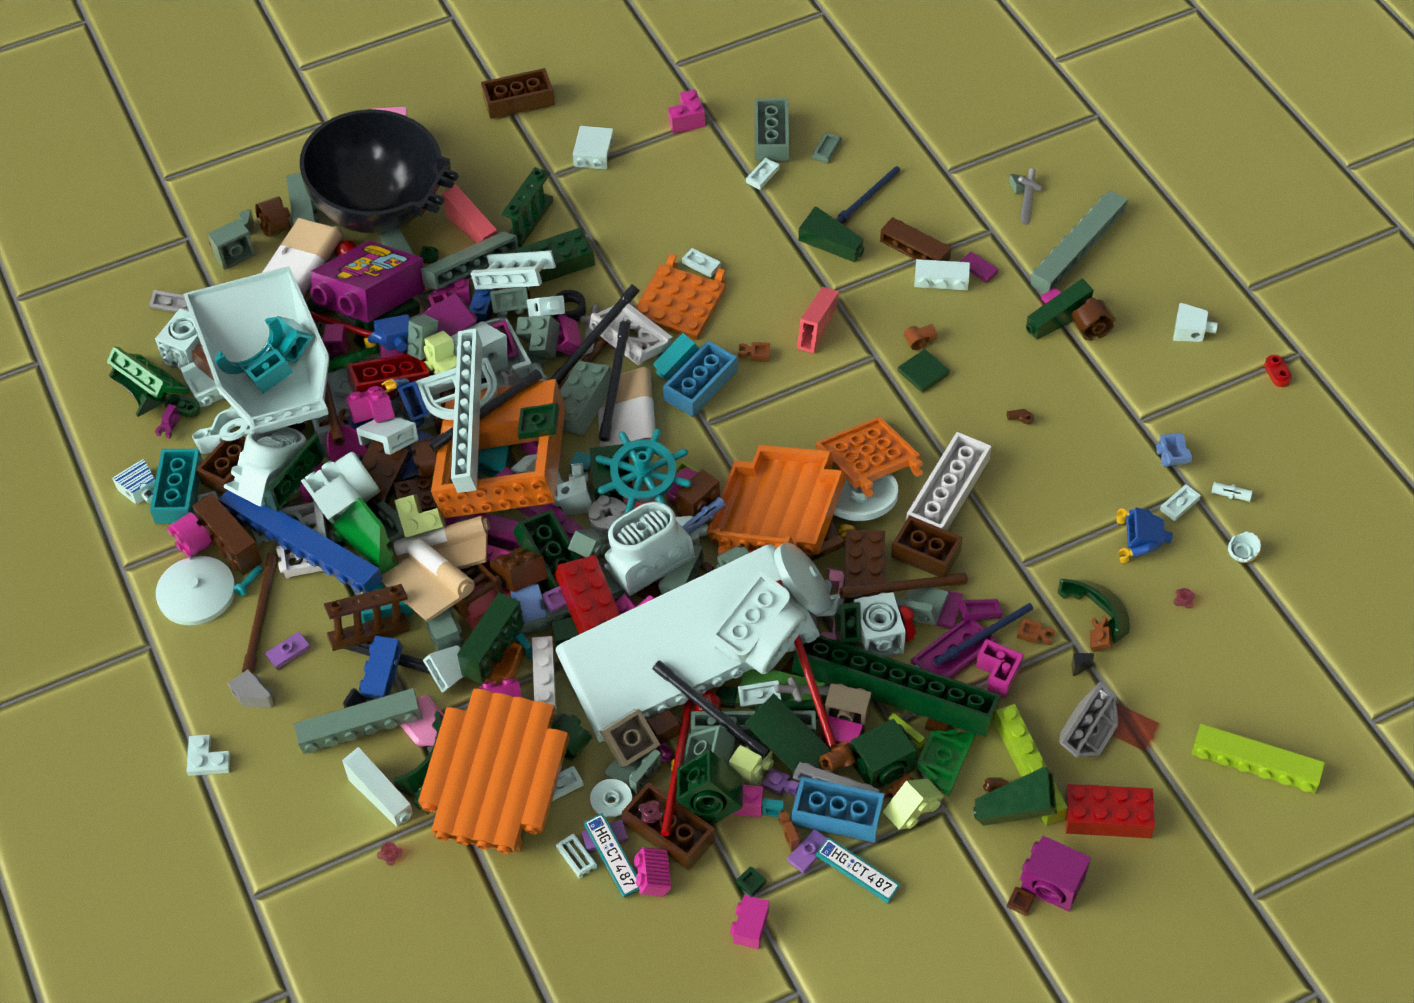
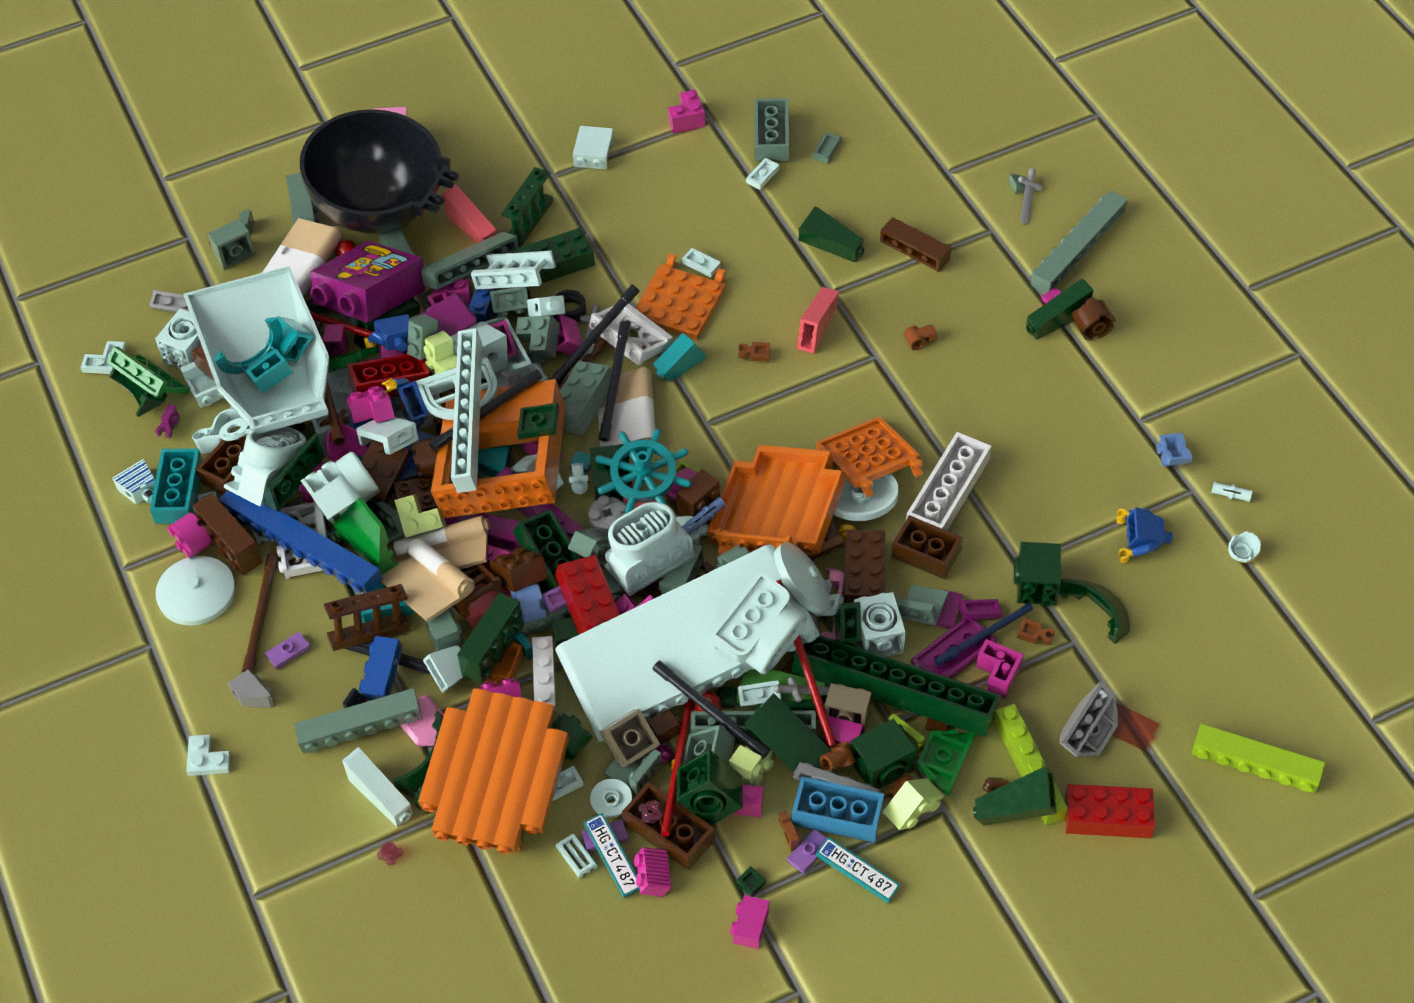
(98, 363): none -> light aqua plate
(185, 406): dark green plate -> none
(241, 589): teal piece -> none
(273, 216): reddish brown brick -> none
(429, 254): dark green tile -> none
(517, 93): reddish brown brick -> none
(574, 496): light aqua torso -> none
(700, 378): dark azure brick -> none
(772, 807): teal tile -> none
(779, 782): medium lavender plate -> none
(845, 214): dark blue bar -> none
(856, 591): reddish brown piece -> none
(907, 616): red plate -> none
(923, 370): dark green tile -> none
(942, 274): light aqua brick -> none
(980, 267): magenta tile -> none
(1020, 414): reddish brown arm -> none
(1021, 901): reddish brown tile -> none
(1038, 573): none -> dark green brick
(1054, 872): magenta brick -> none
(1081, 662): black slope -> none
(1102, 635): dark orange plate -> none
(1180, 502): light aqua plate -> none
(1184, 593): clear pink plate -> none
(1192, 324): light aqua torso -> none
(1275, 368): red plate -> none

